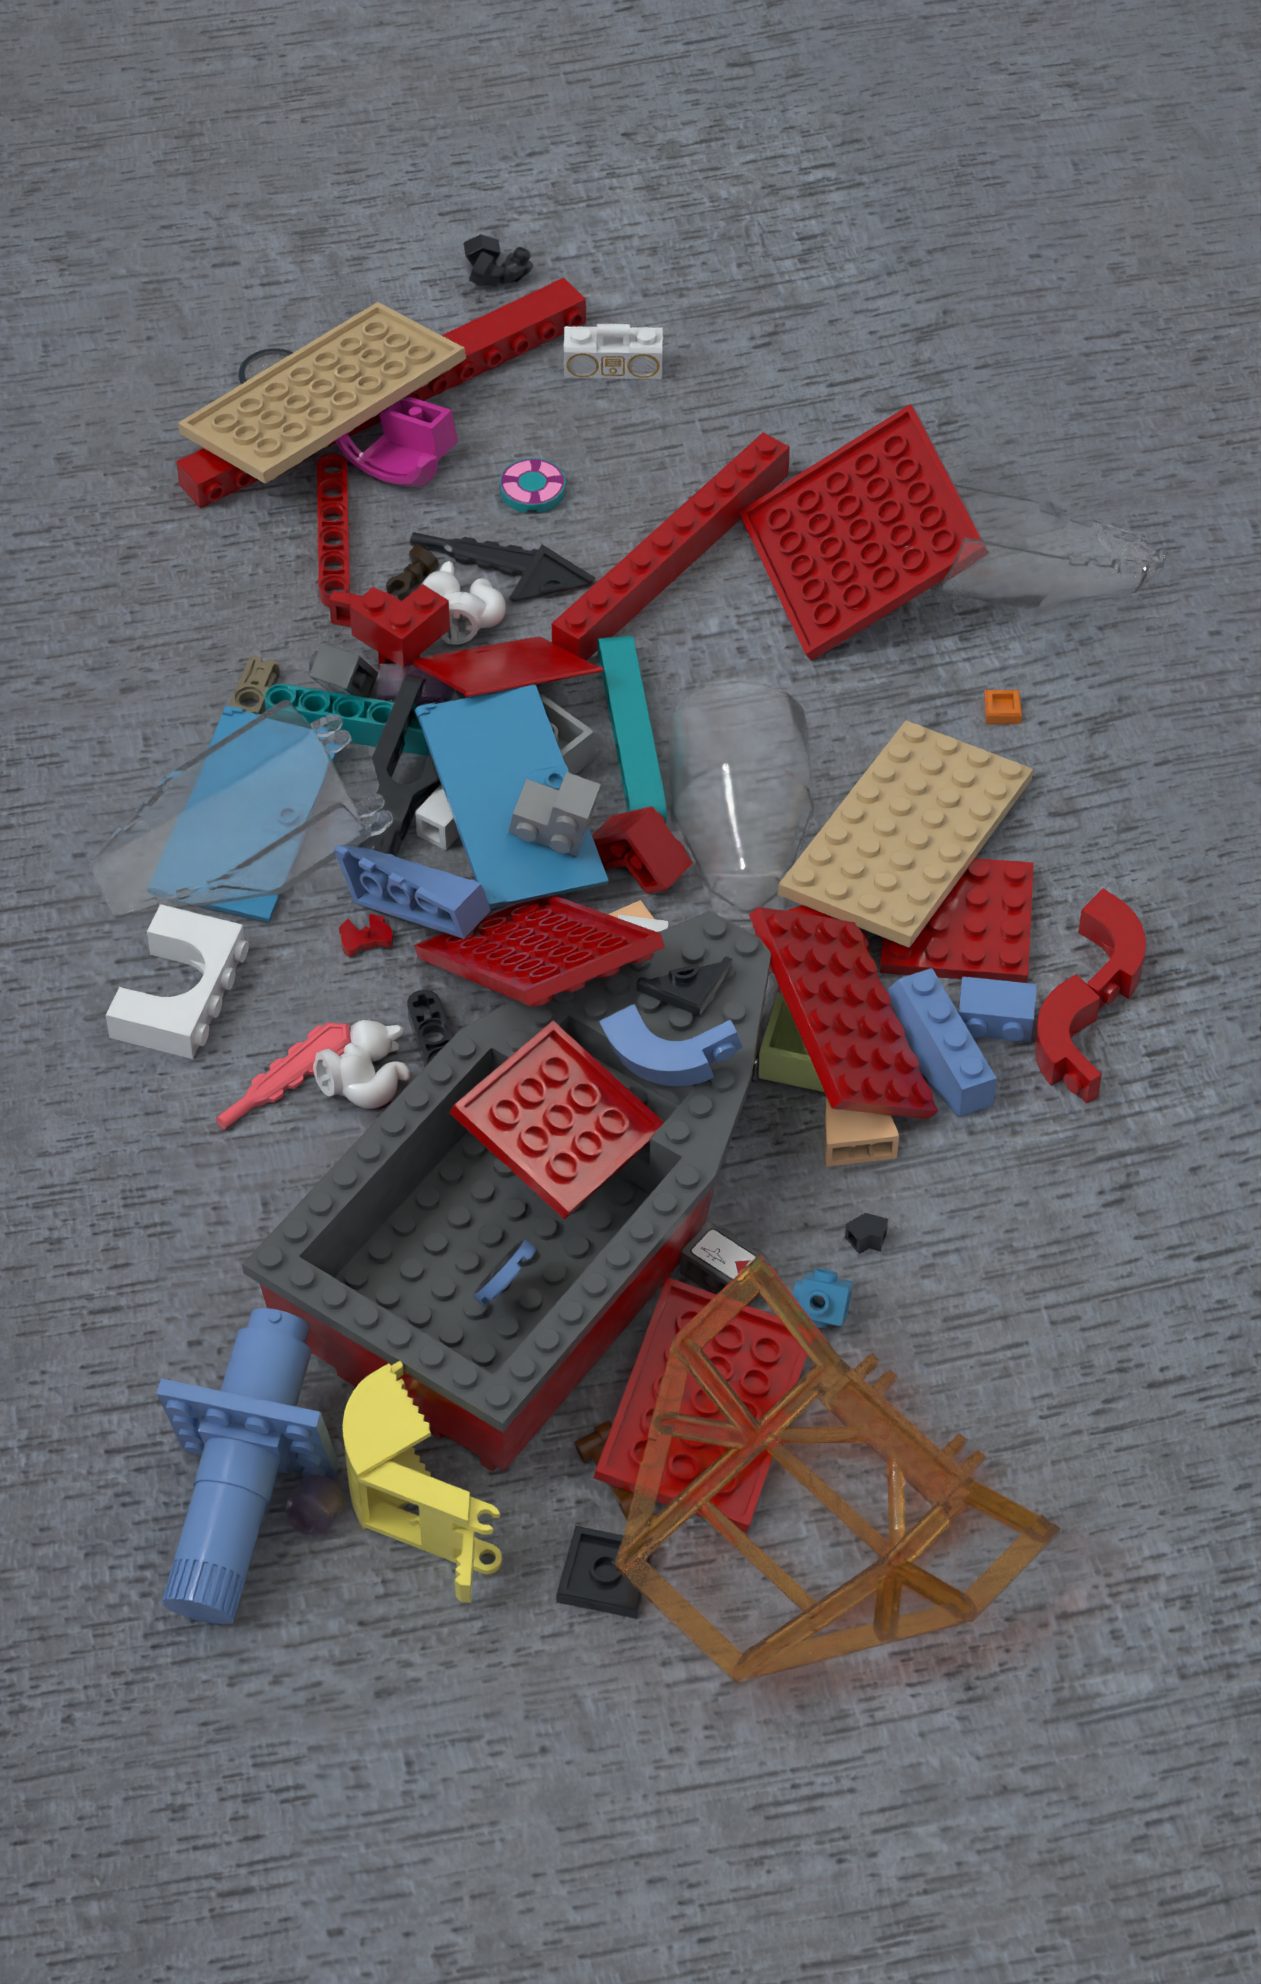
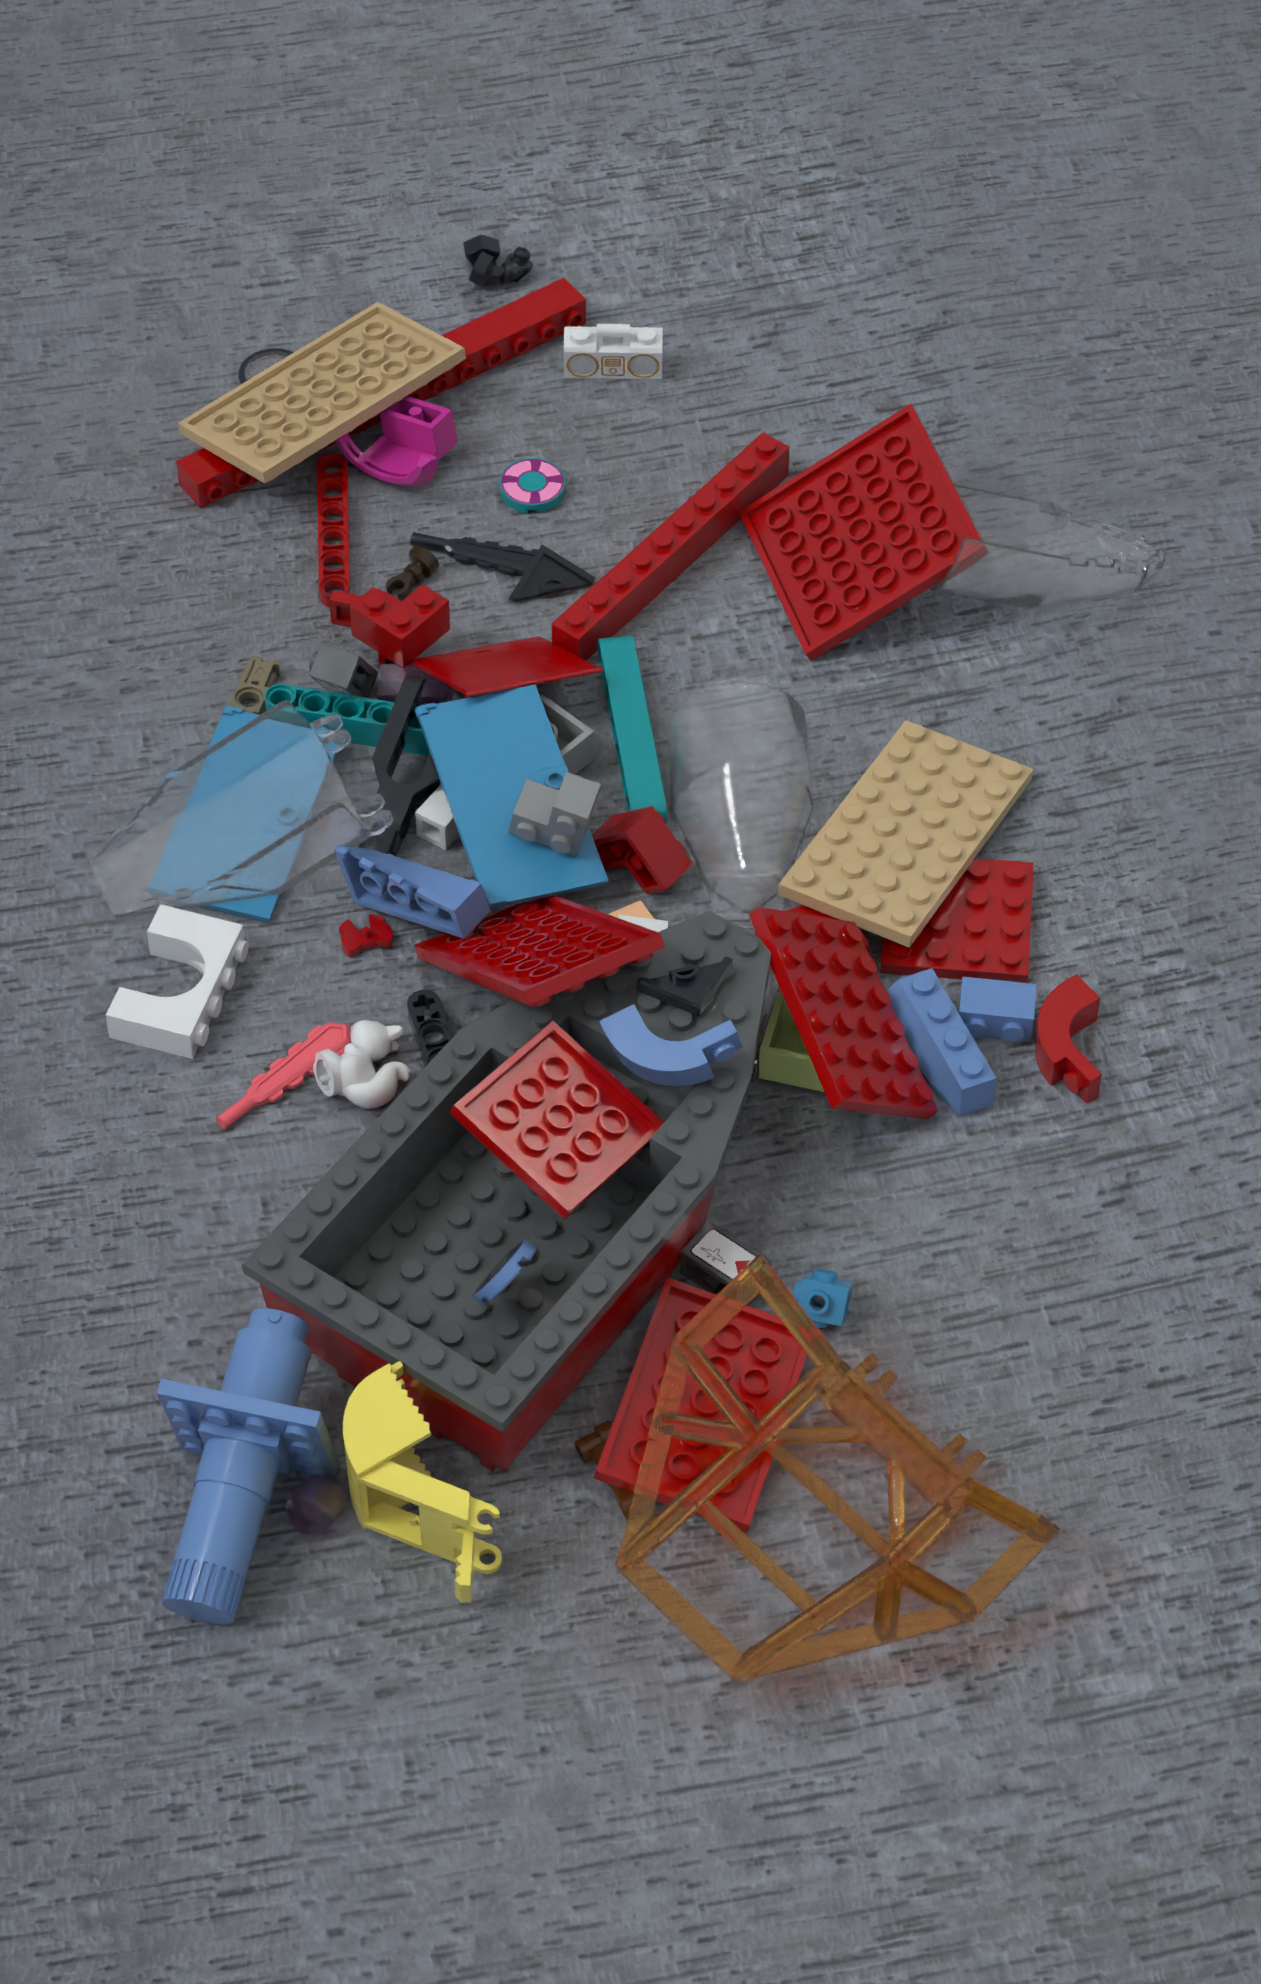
(468, 611): white animal -> none
(592, 1577): black tile -> none
(858, 1137): light nougat torso -> none
(867, 1232): black piece -> none
(1002, 706): orange tile -> none
(1121, 935): red arch -> none

